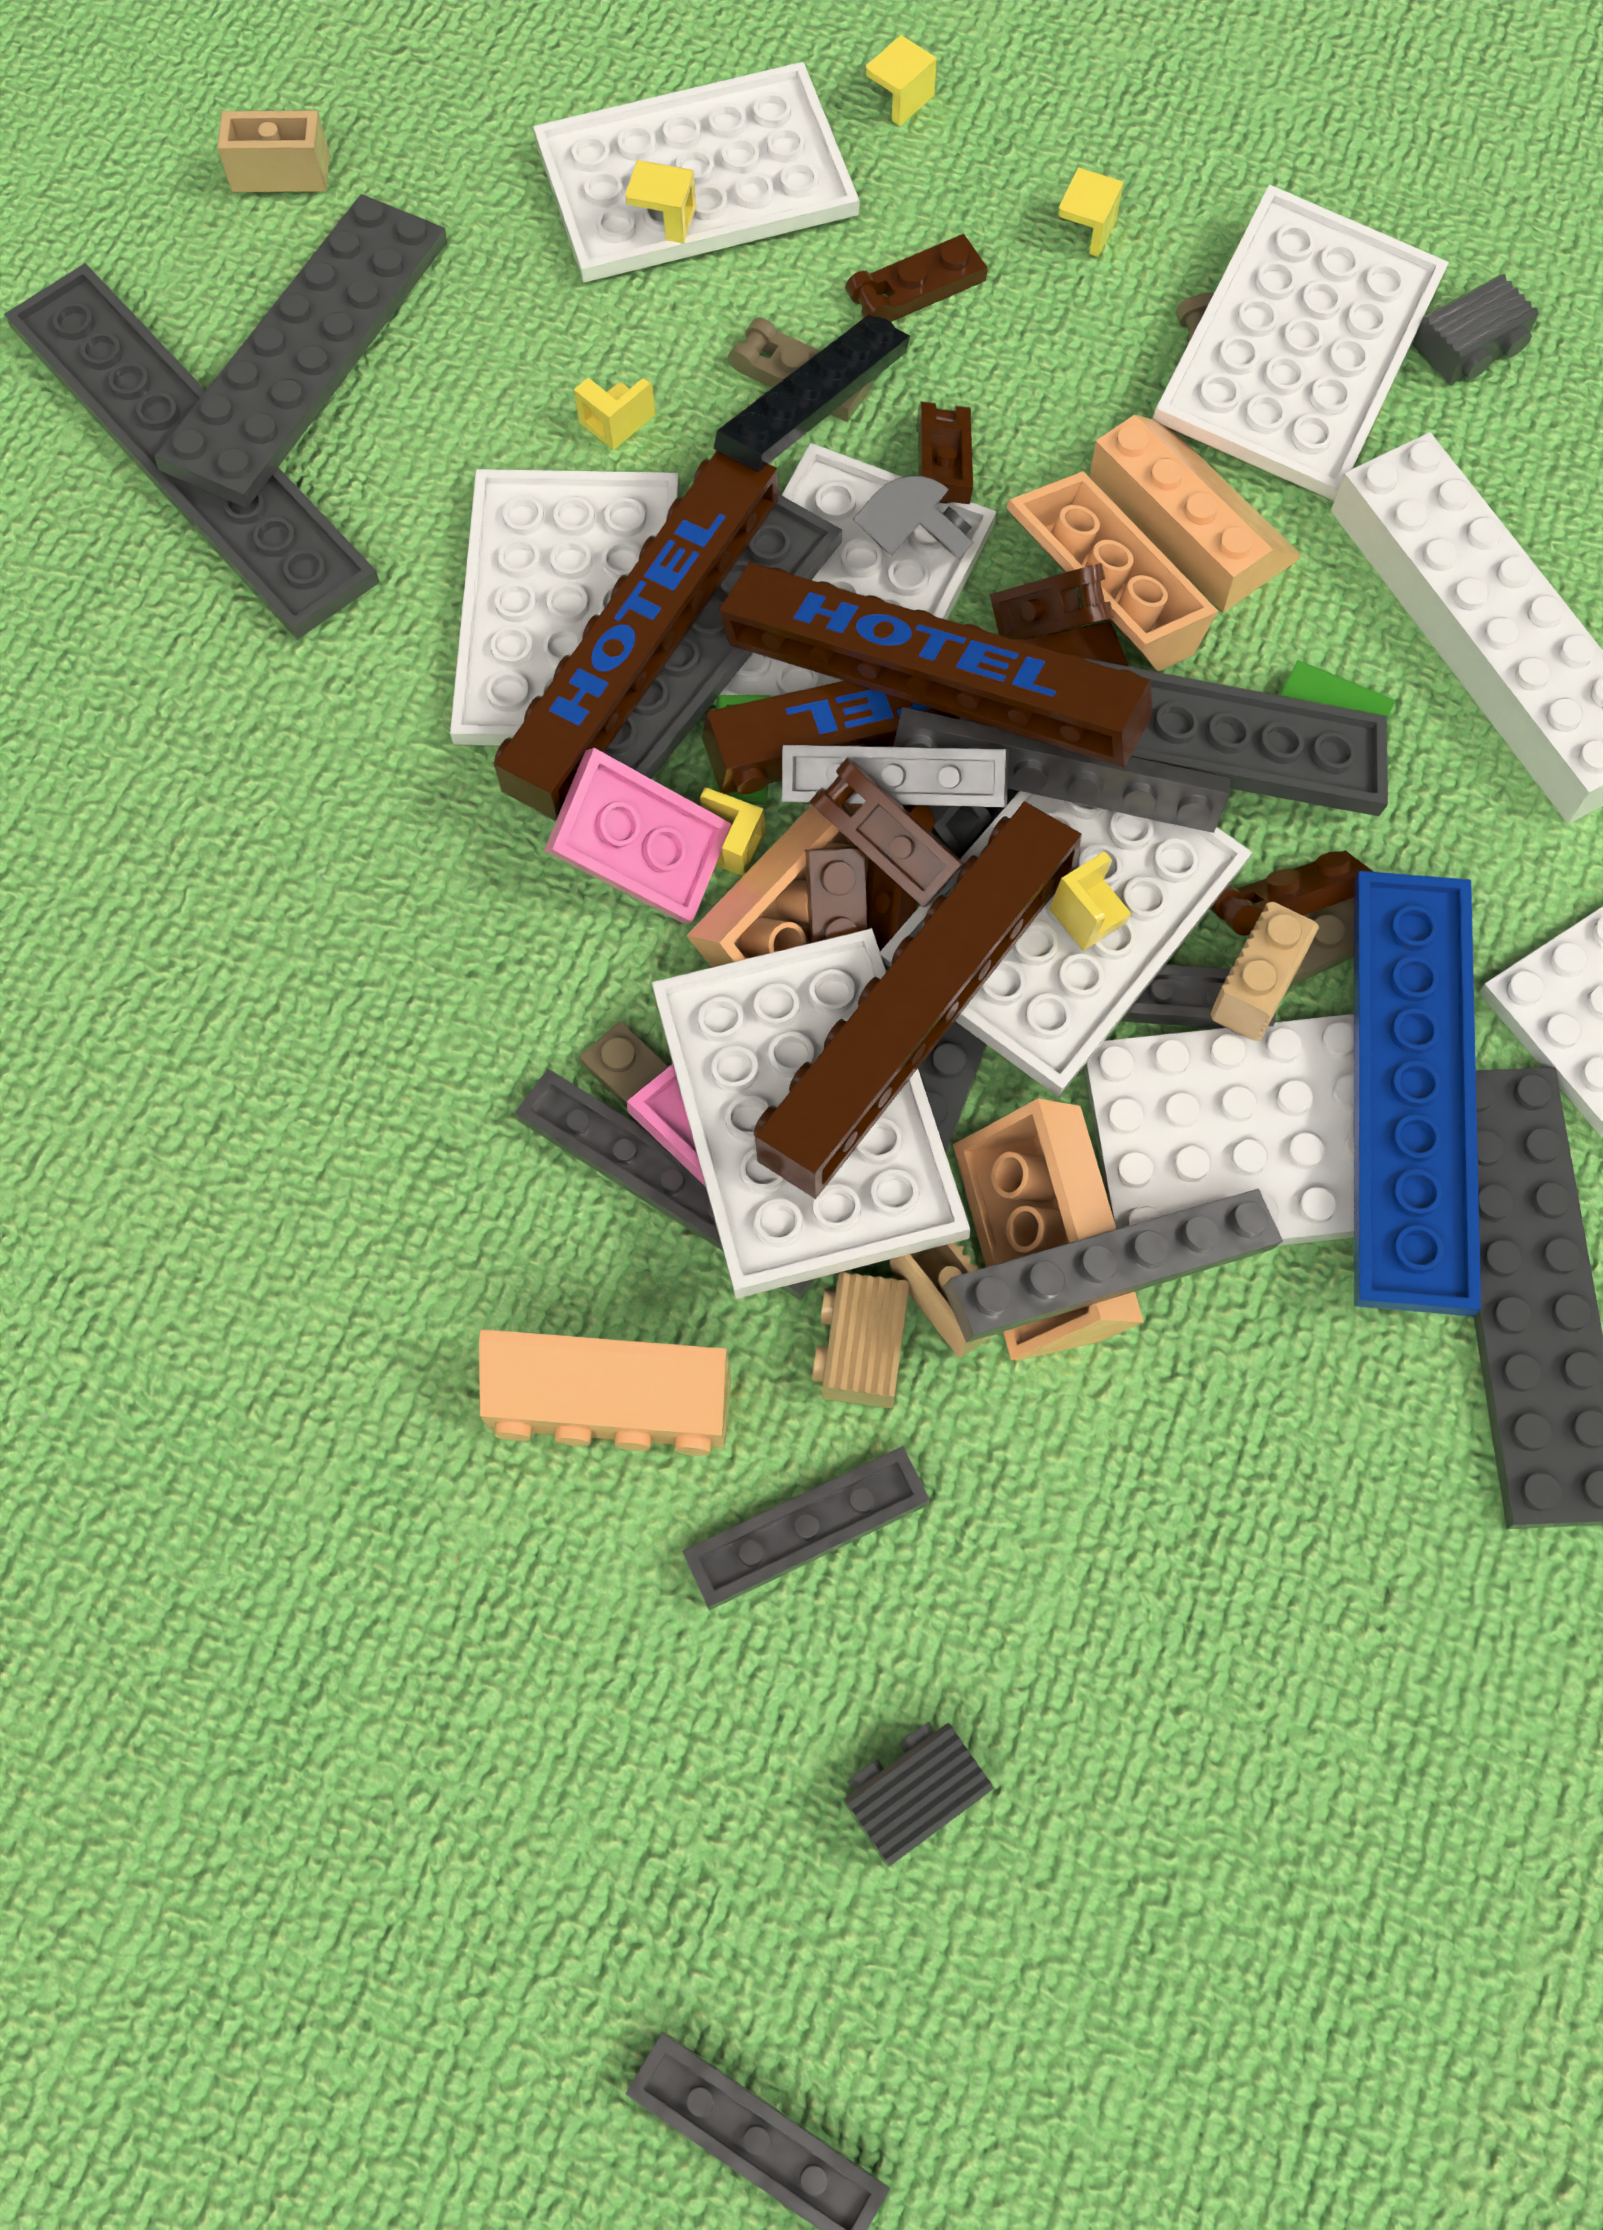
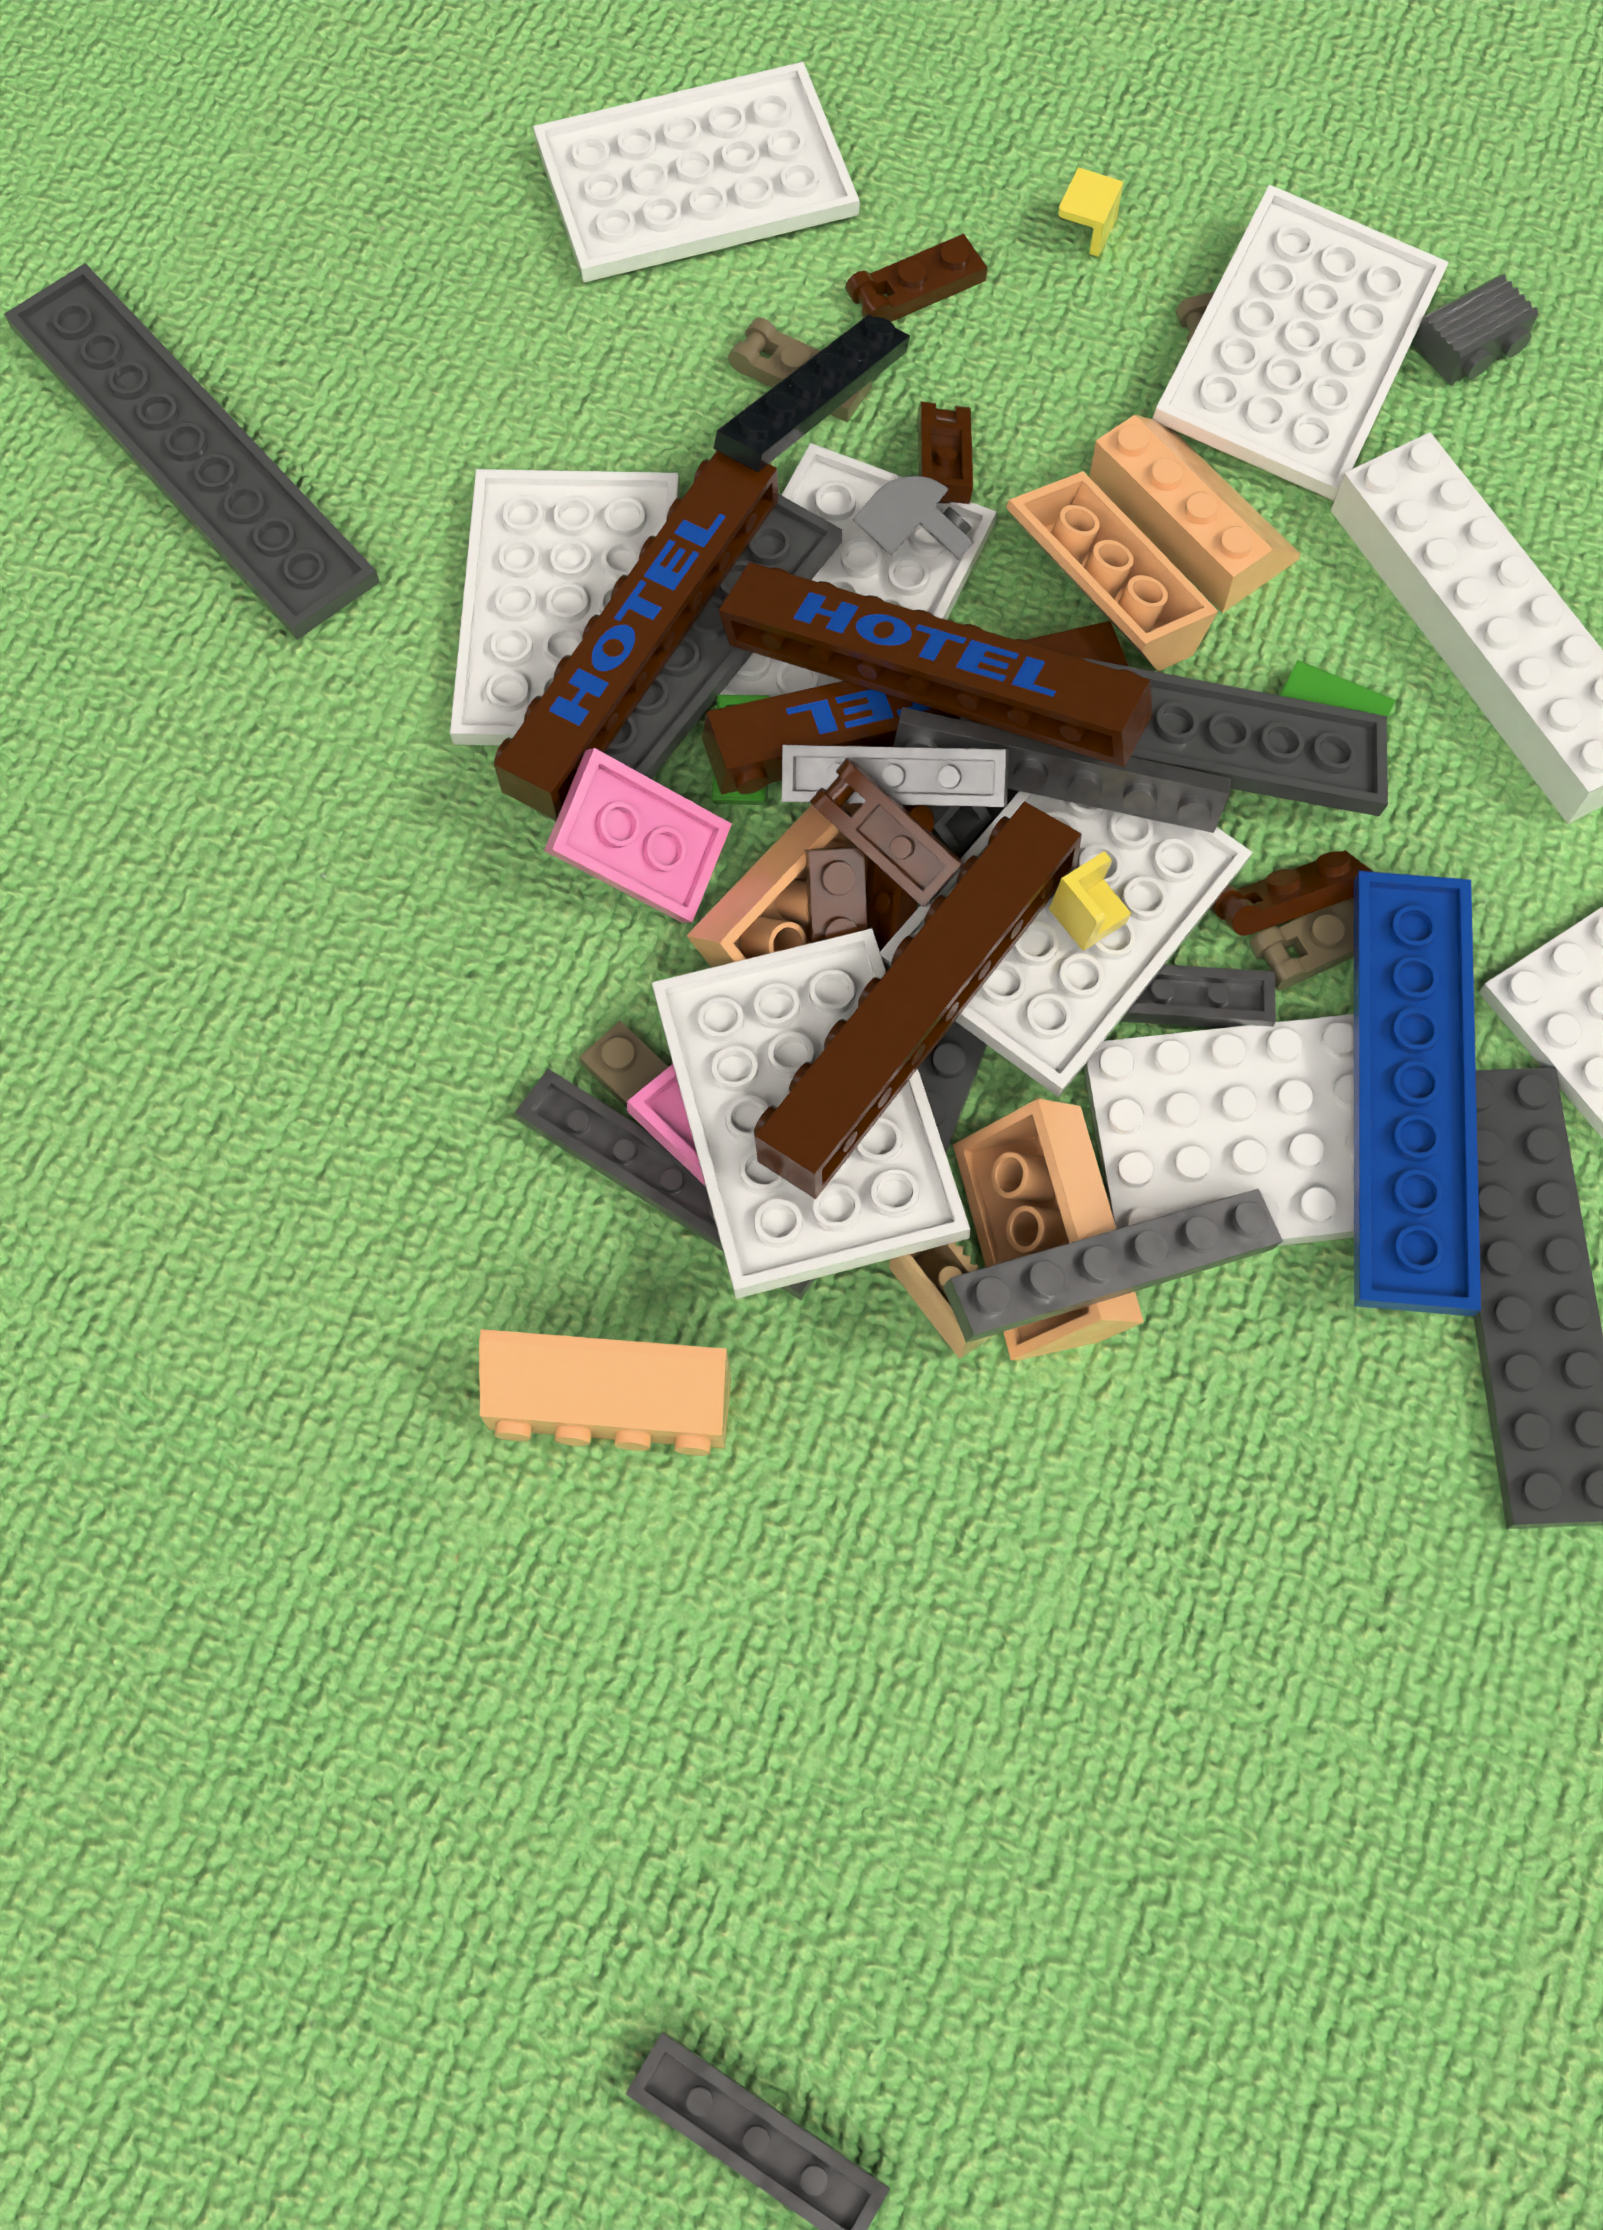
(274, 151): tan brick -> none
(301, 351): dark grey plate -> none
(614, 413): light yellow panel -> none
(665, 190): light yellow panel -> none
(745, 832): light yellow panel -> none
(806, 1528): flat silver plate -> none
(863, 1339): tan brick -> none
(906, 73): light yellow panel -> none
(916, 1792): dark grey brick -> none
(1051, 604): reddish brown plate -> none
(1263, 971): tan brick -> none

